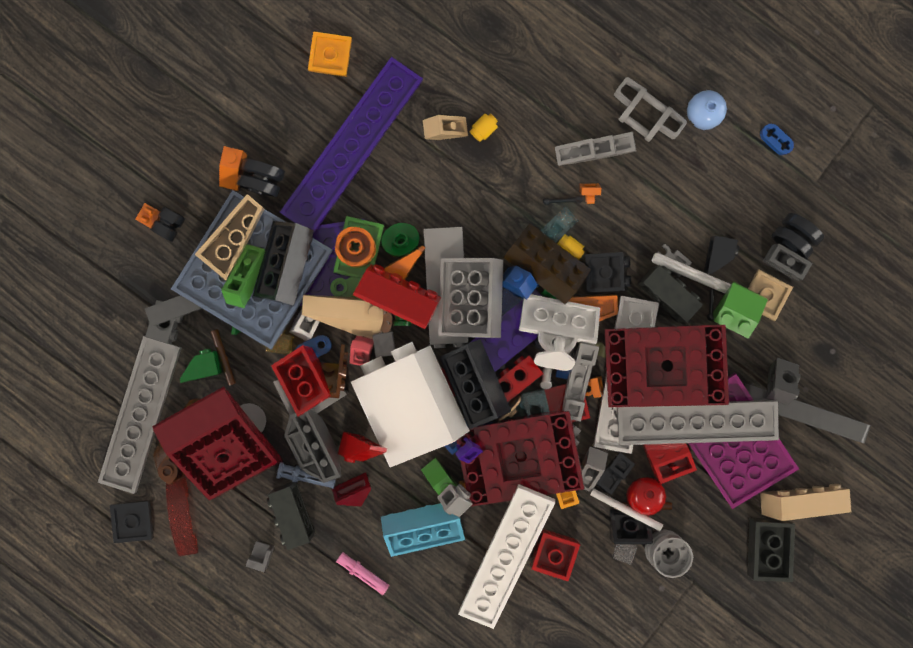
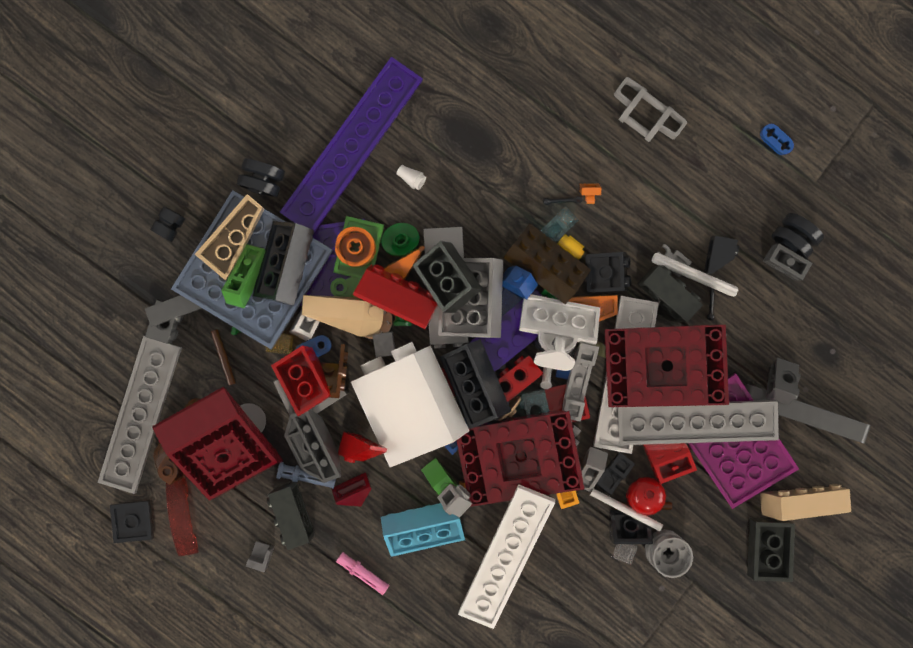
(148, 215): orange tile -> none
(202, 366): green slope -> none
(230, 167): orange slope -> none
(329, 54): light orange plate -> none
(361, 350): coral slope -> none
(412, 177): none -> white cone
(445, 127): tan slope -> none
(447, 277): none -> pearl dark grey brick
(468, 451): dark purple tile -> none
(484, 127): yellow brick -> none
(554, 554): red brick -> none
(595, 149): light grey slope -> none
(596, 387): orange tile -> none
(706, 109): light blue cylinder -> none
(740, 309): bright green slope -> none
(772, 289): tan tile -> none

